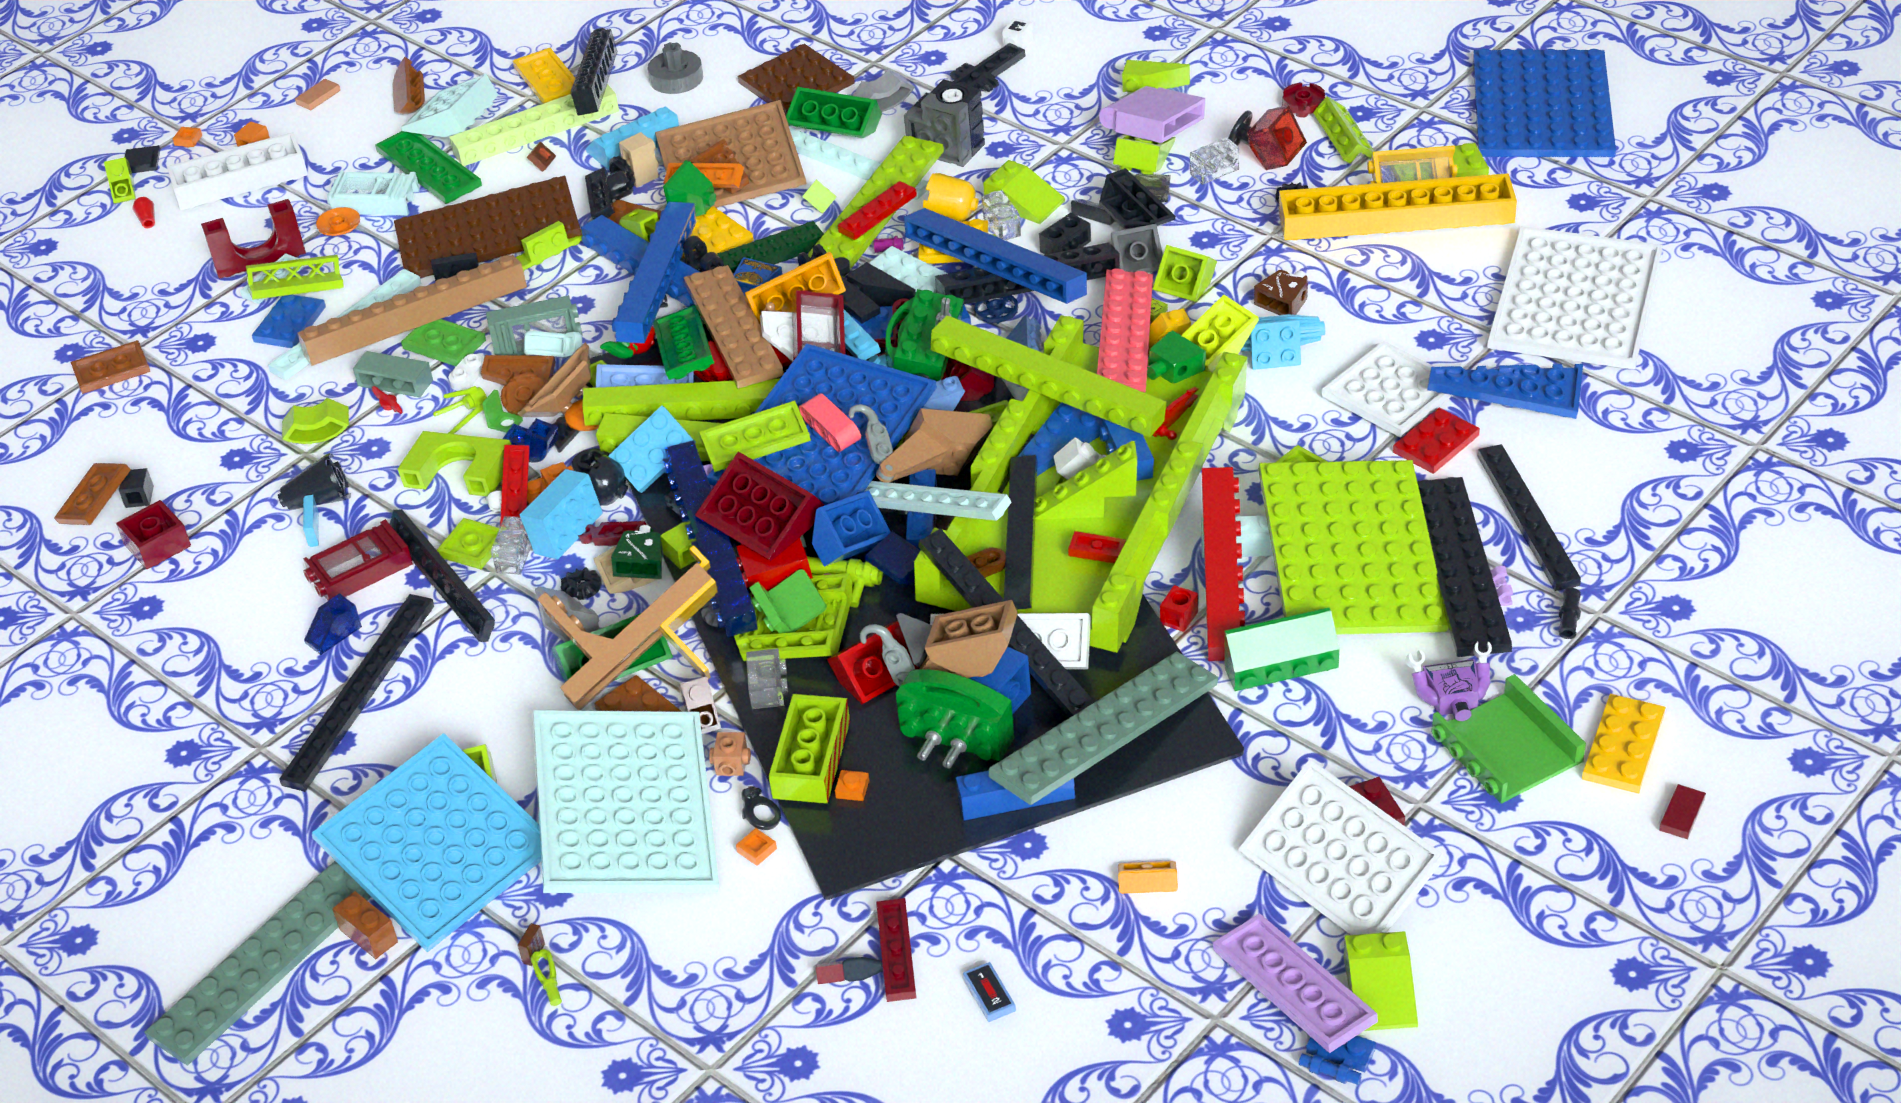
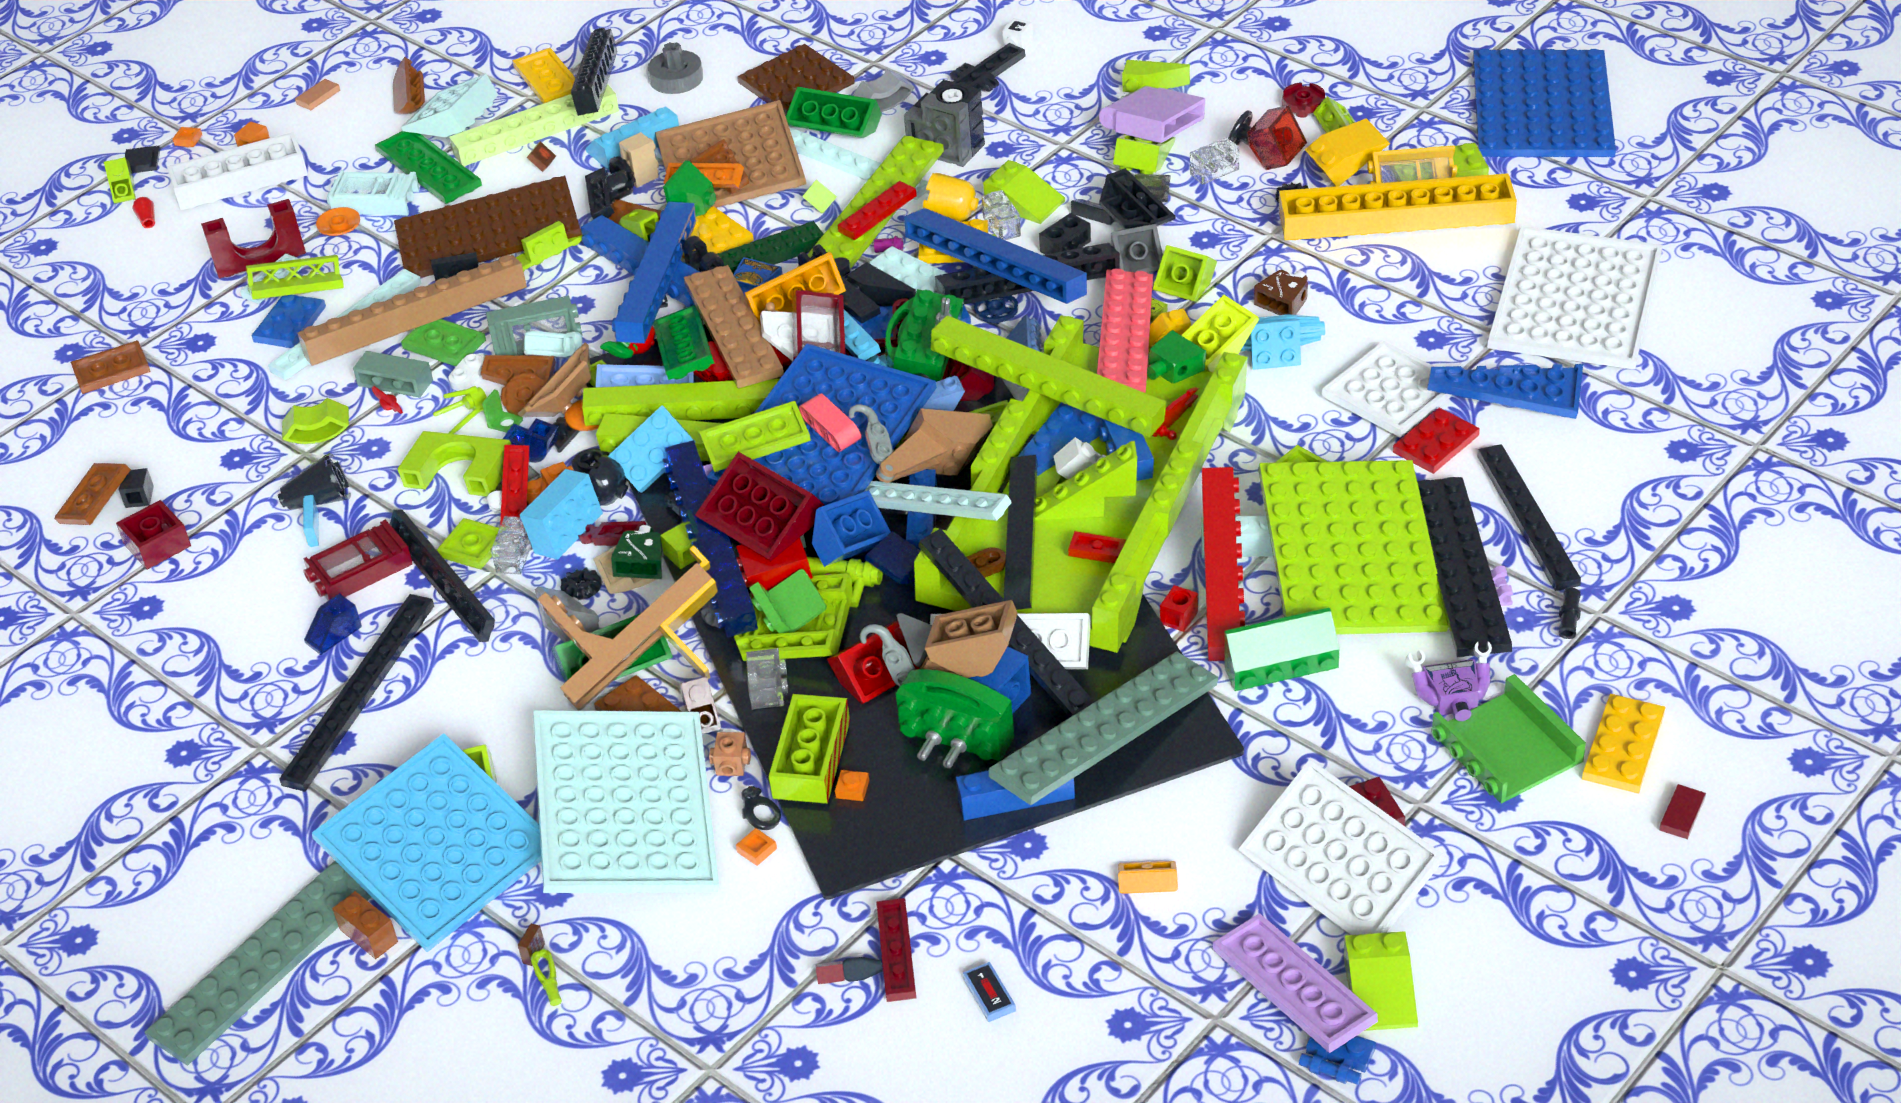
(1346, 150): none -> yellow slope

